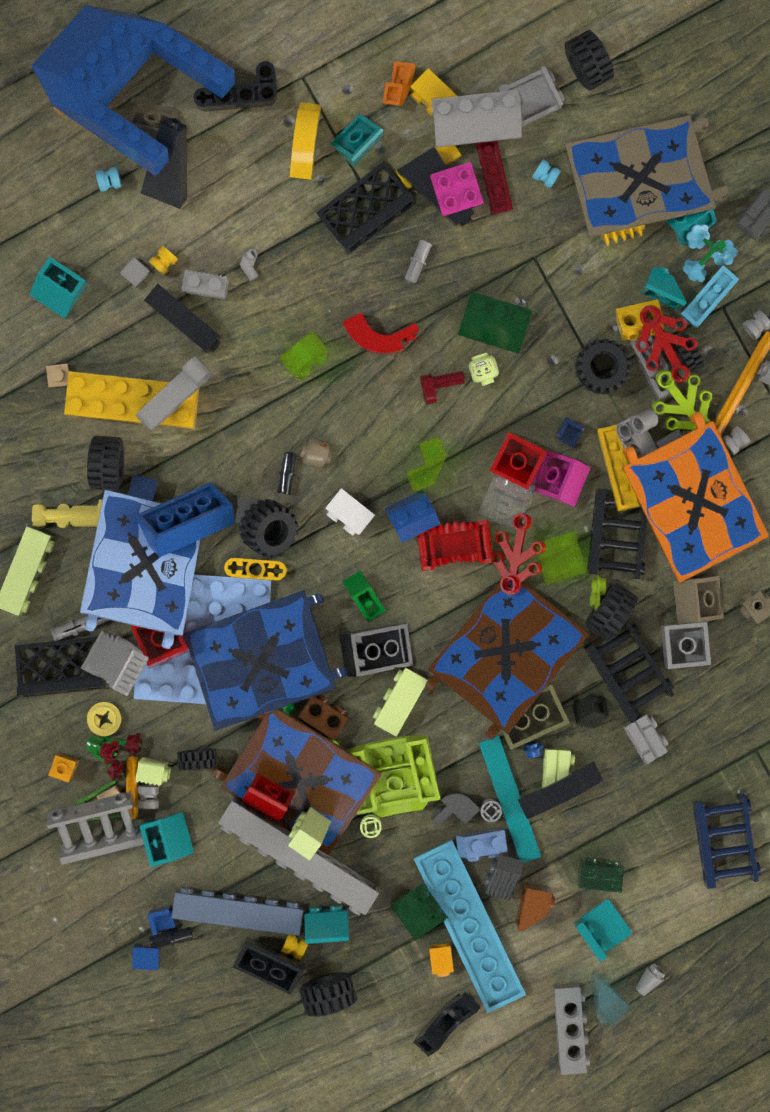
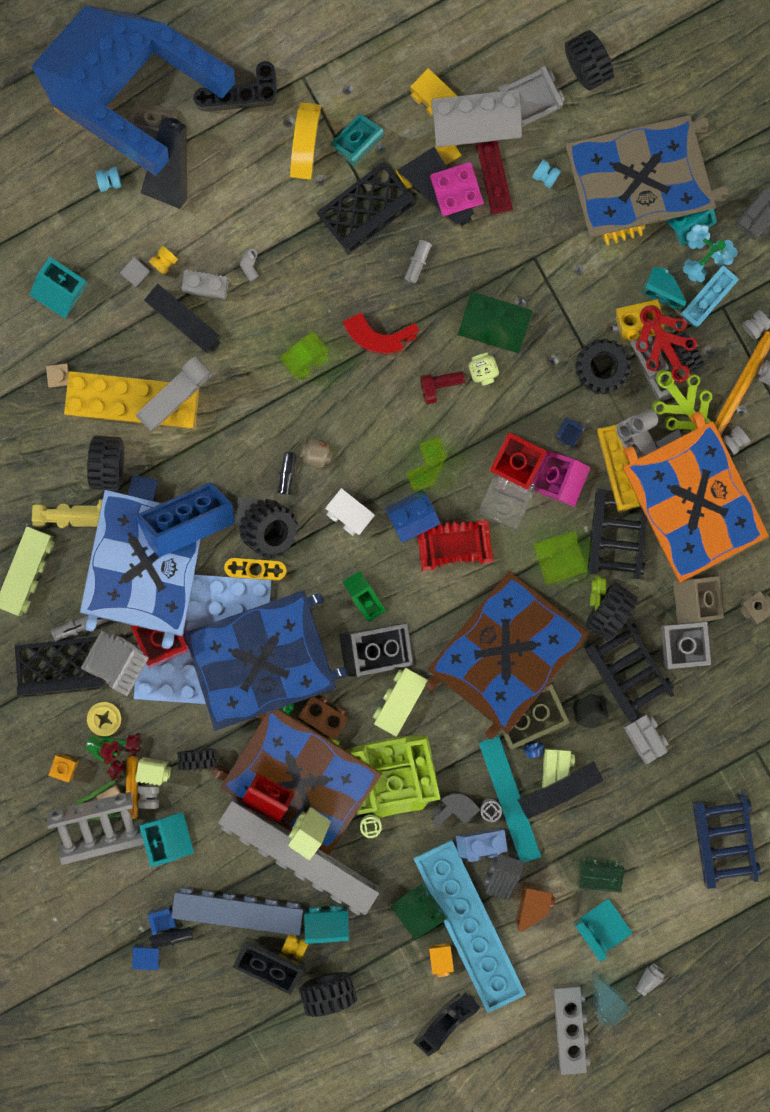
(398, 89): orange slope -> none
(516, 556): red plant -> none

